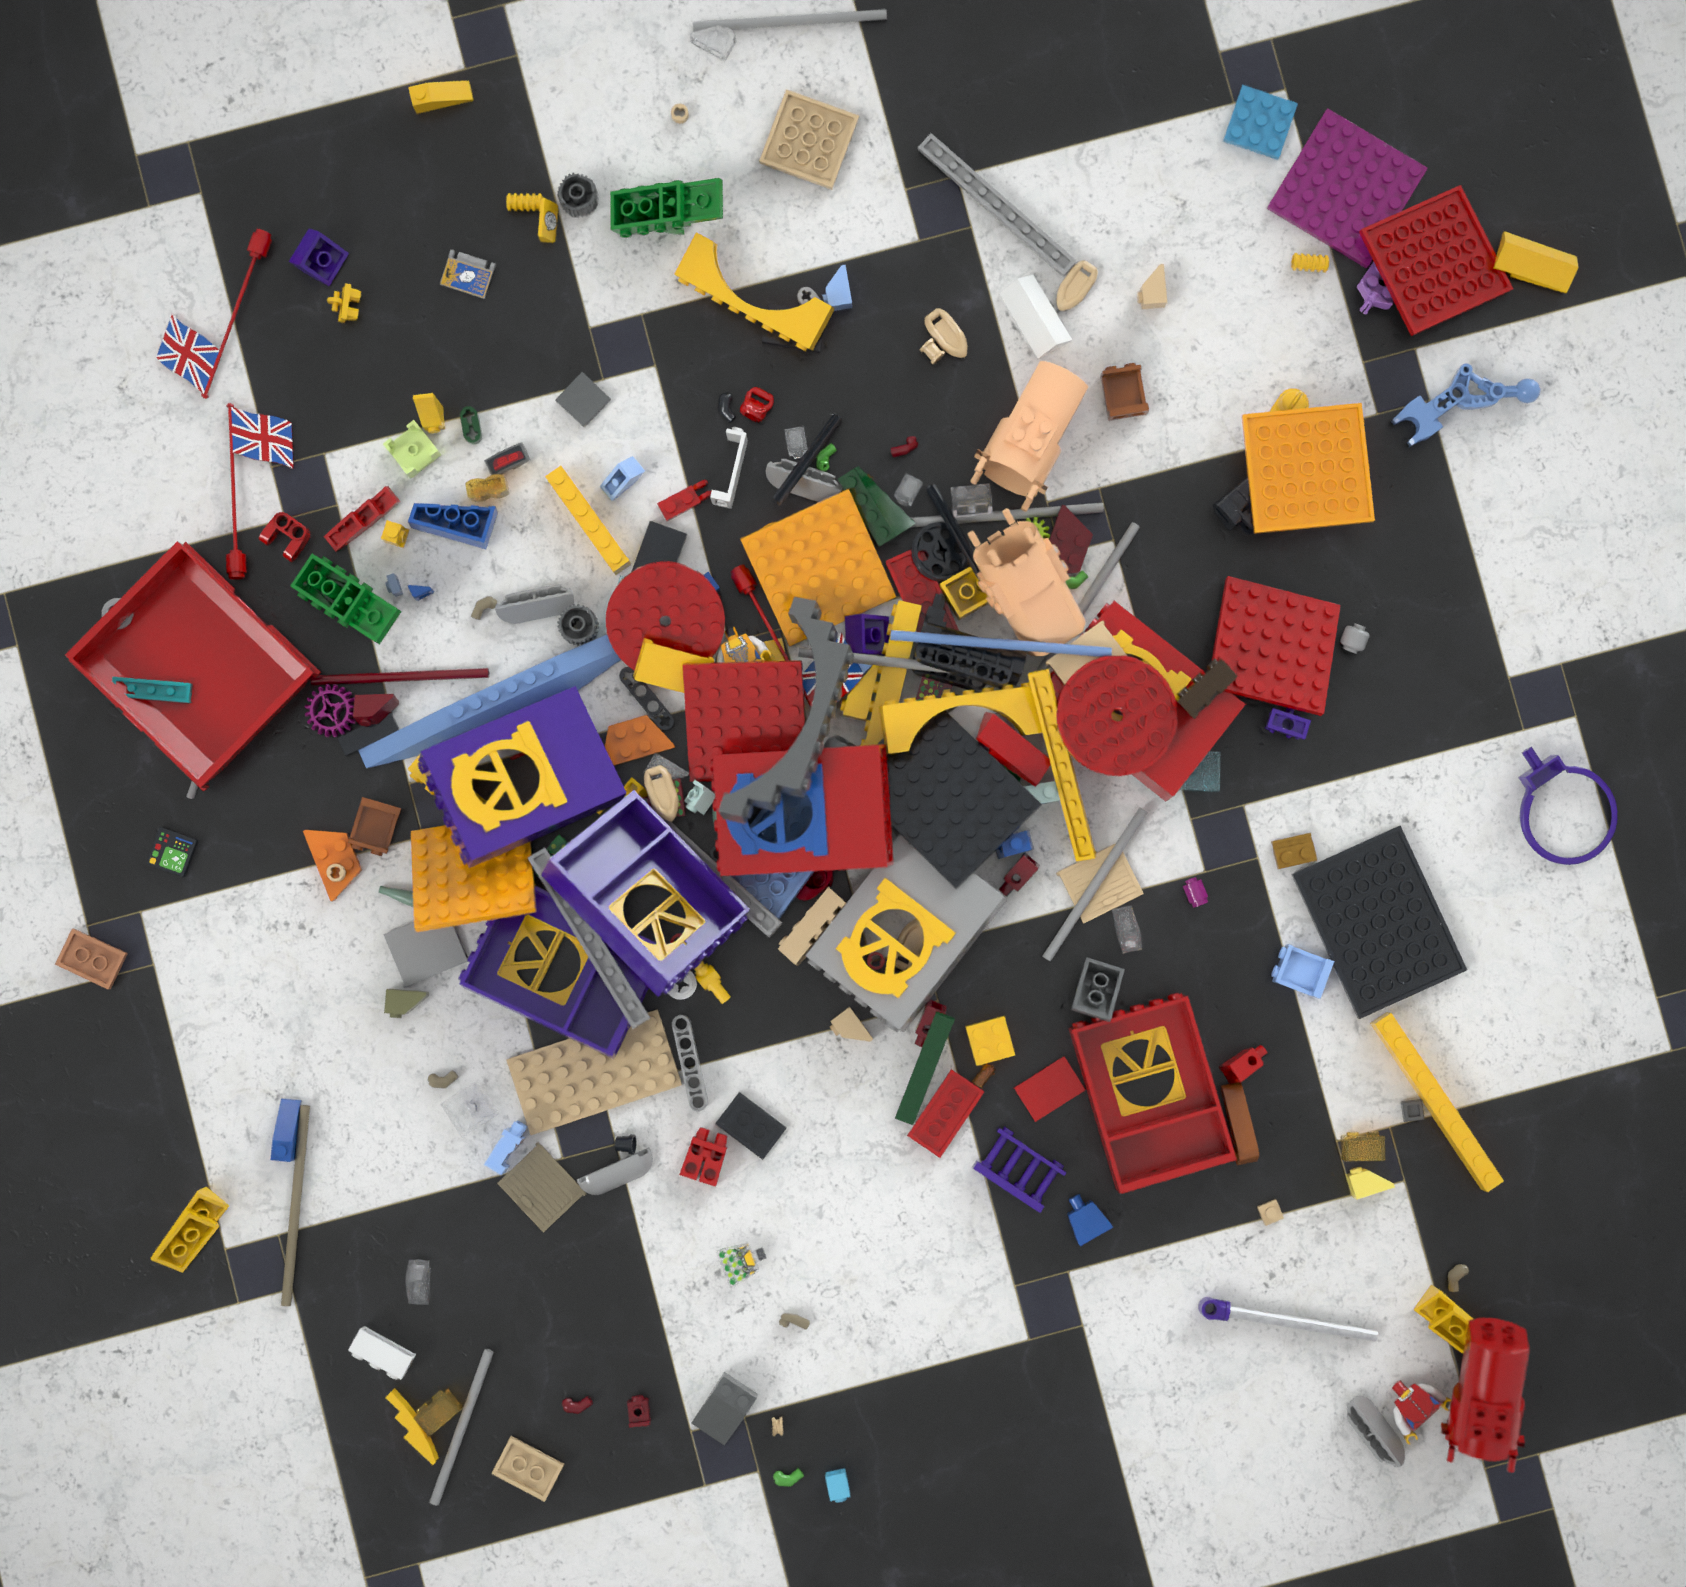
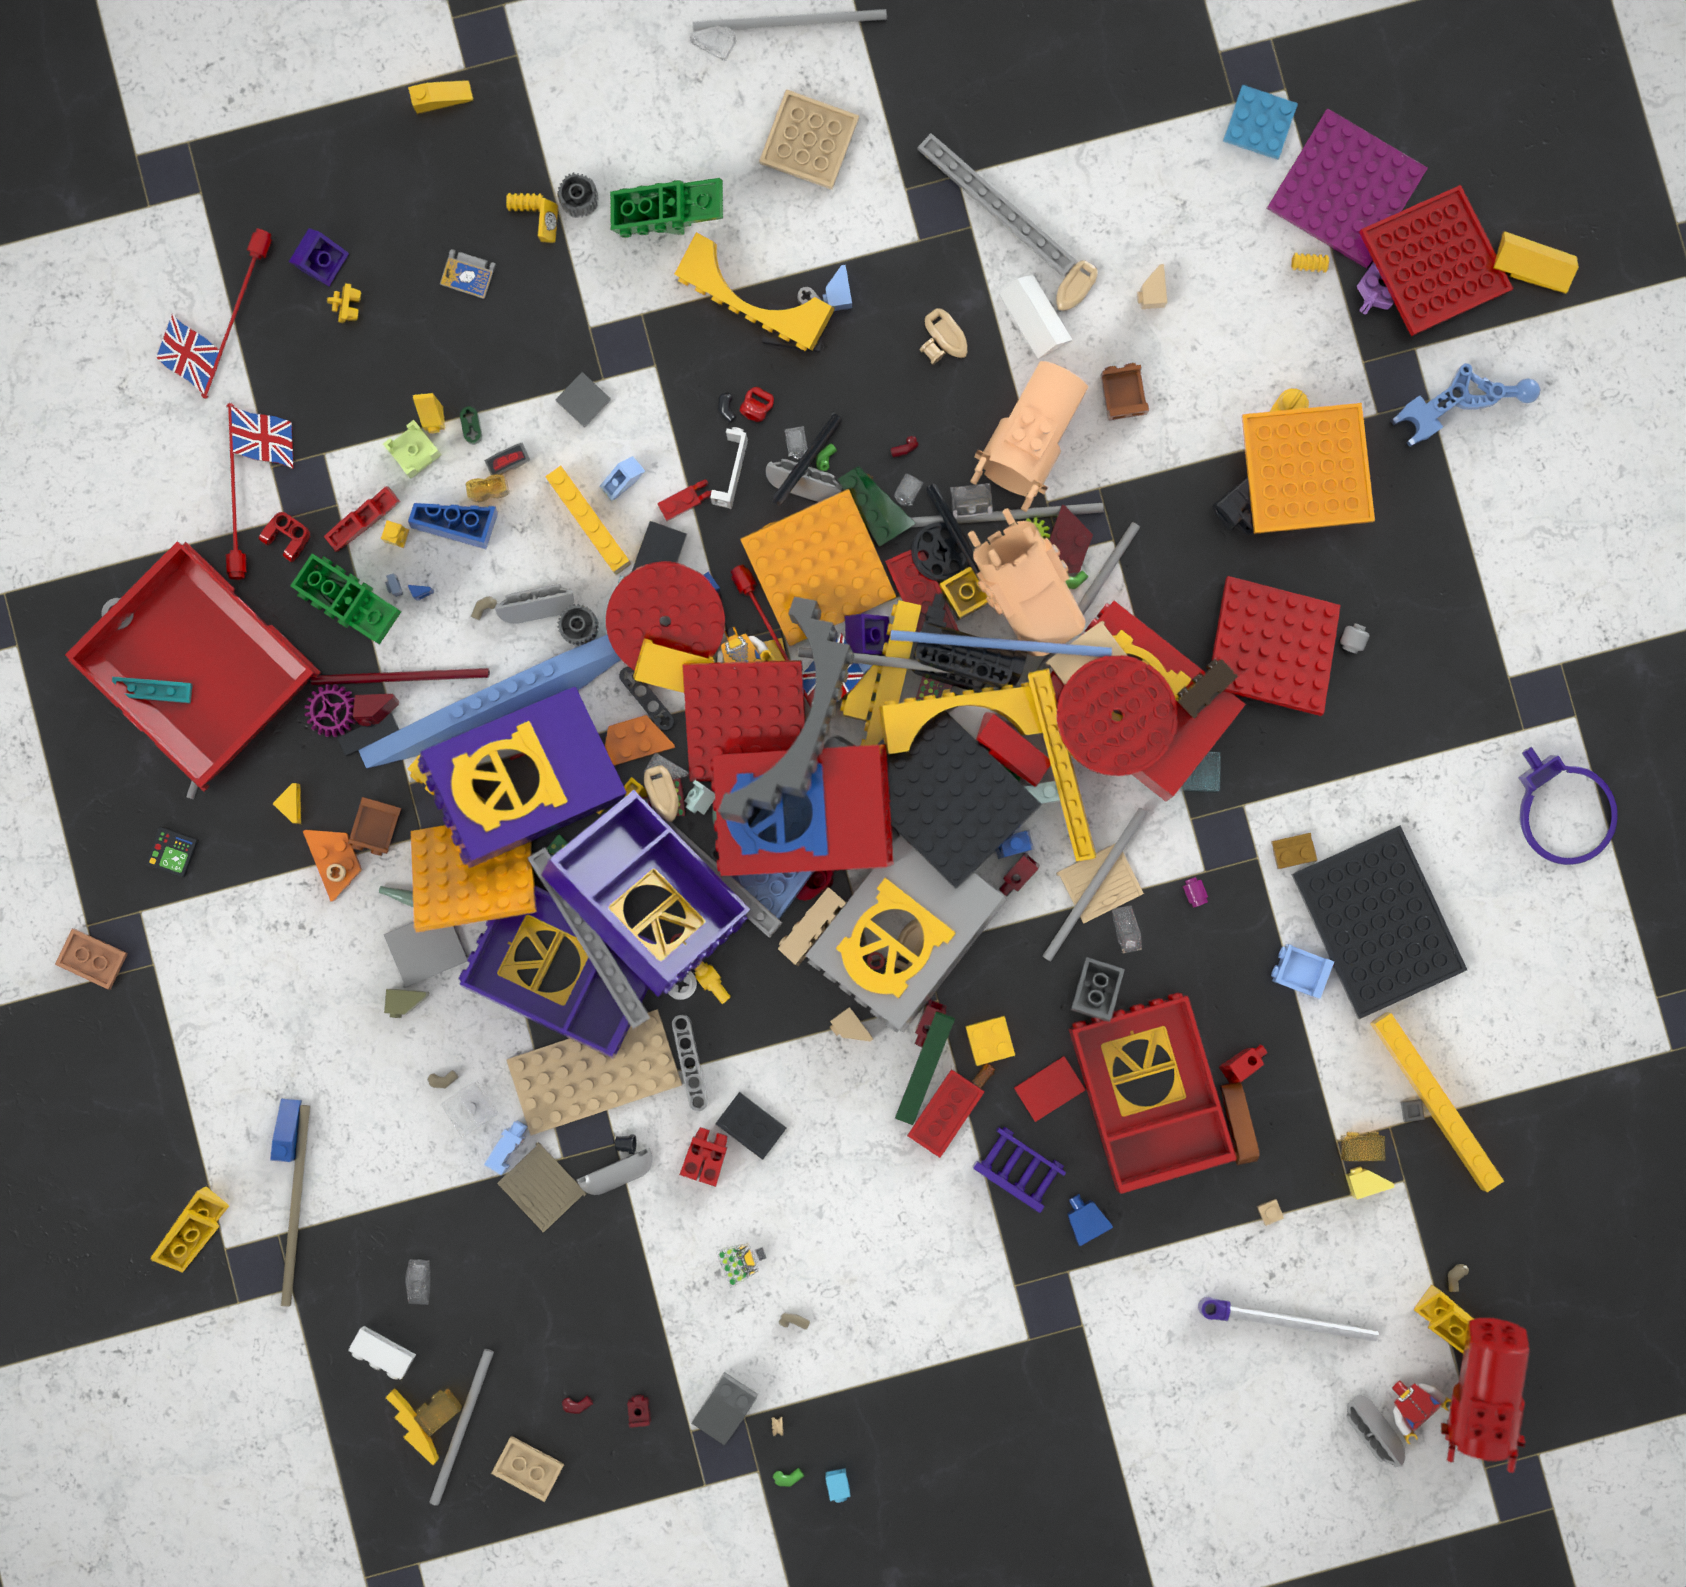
(290, 803): none -> yellow slope
(678, 119): tan bush -> none
(1288, 723): dark purple piece -> none

